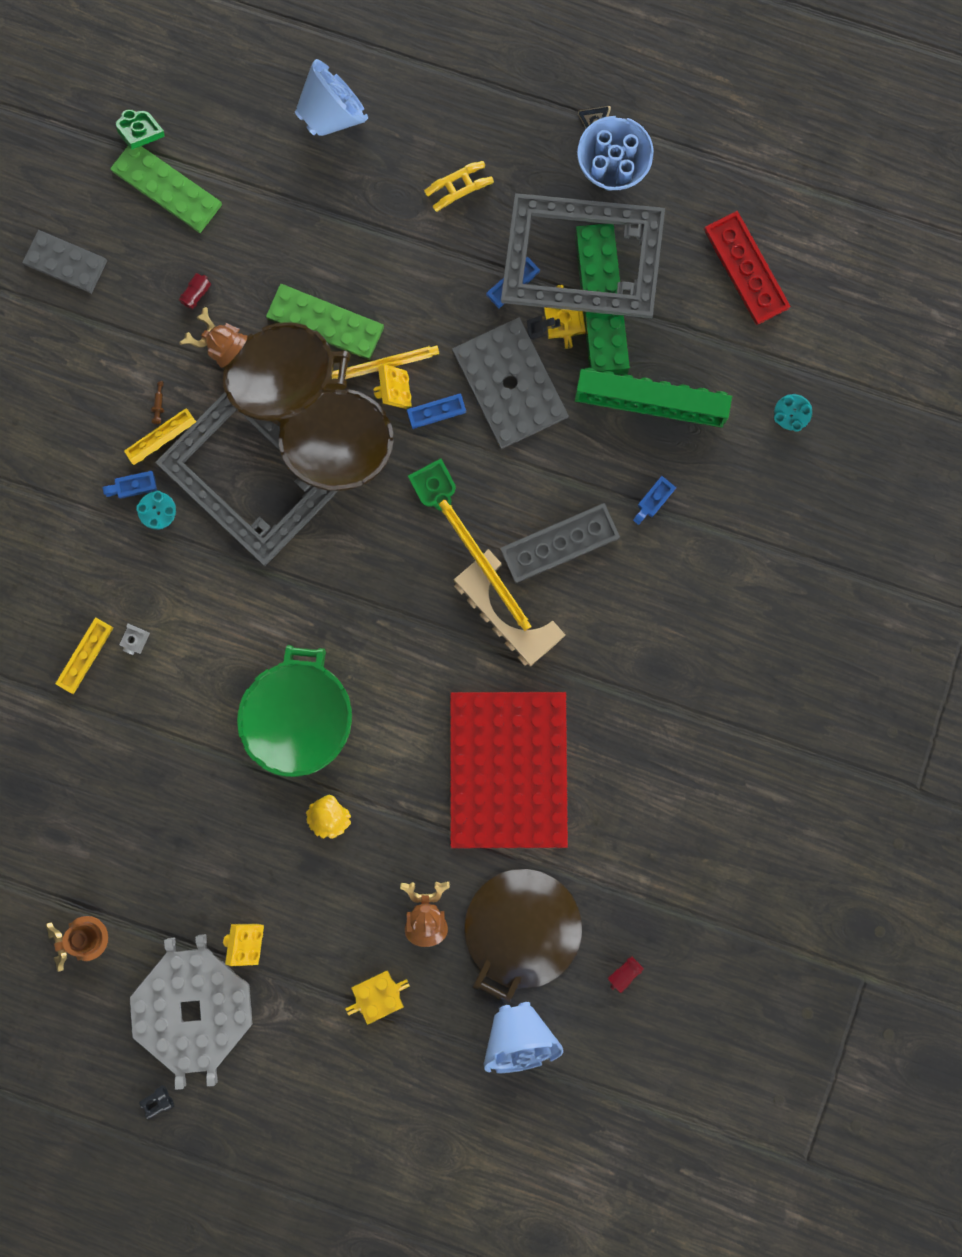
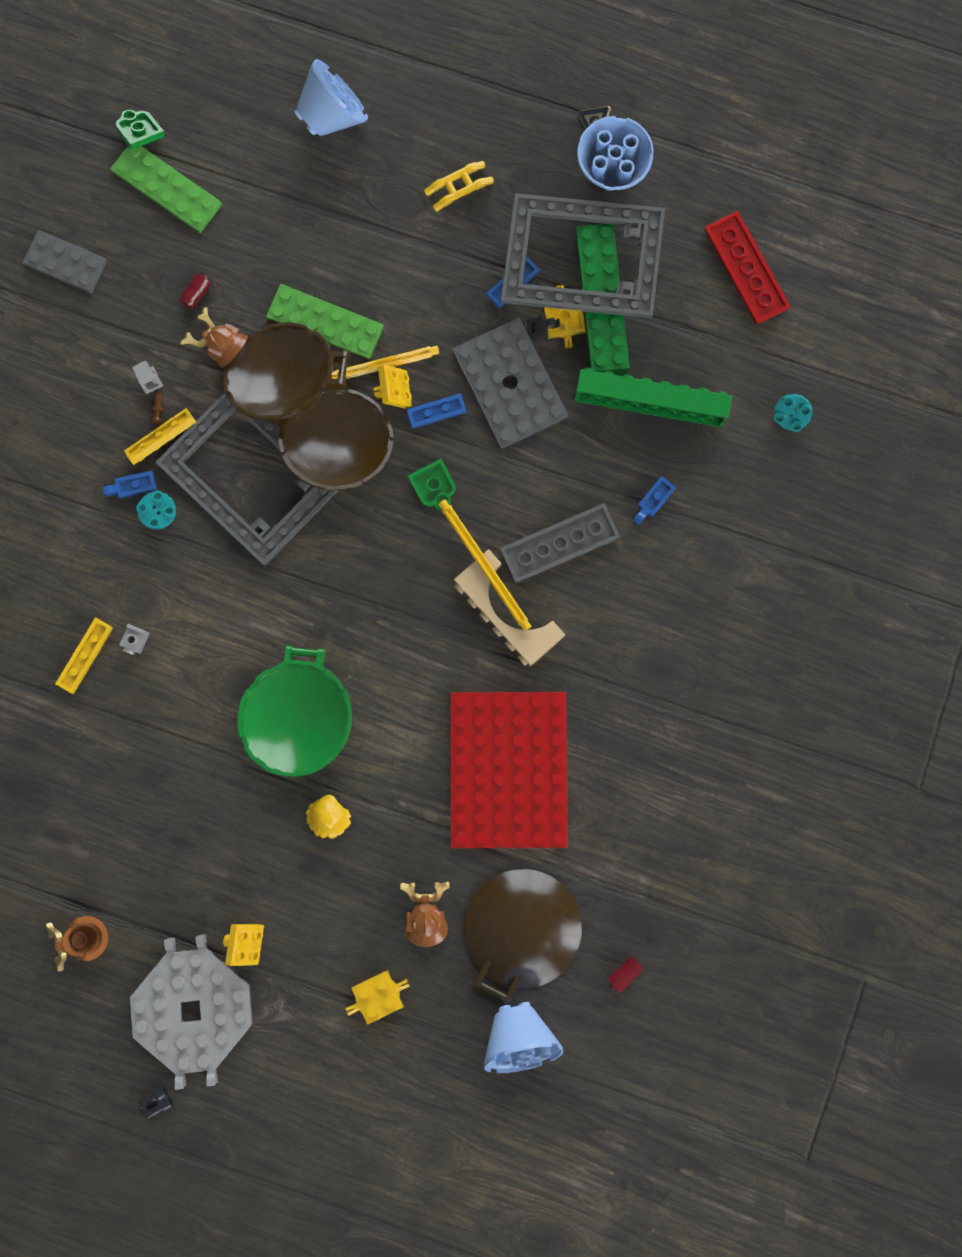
(147, 377): none -> light grey brick

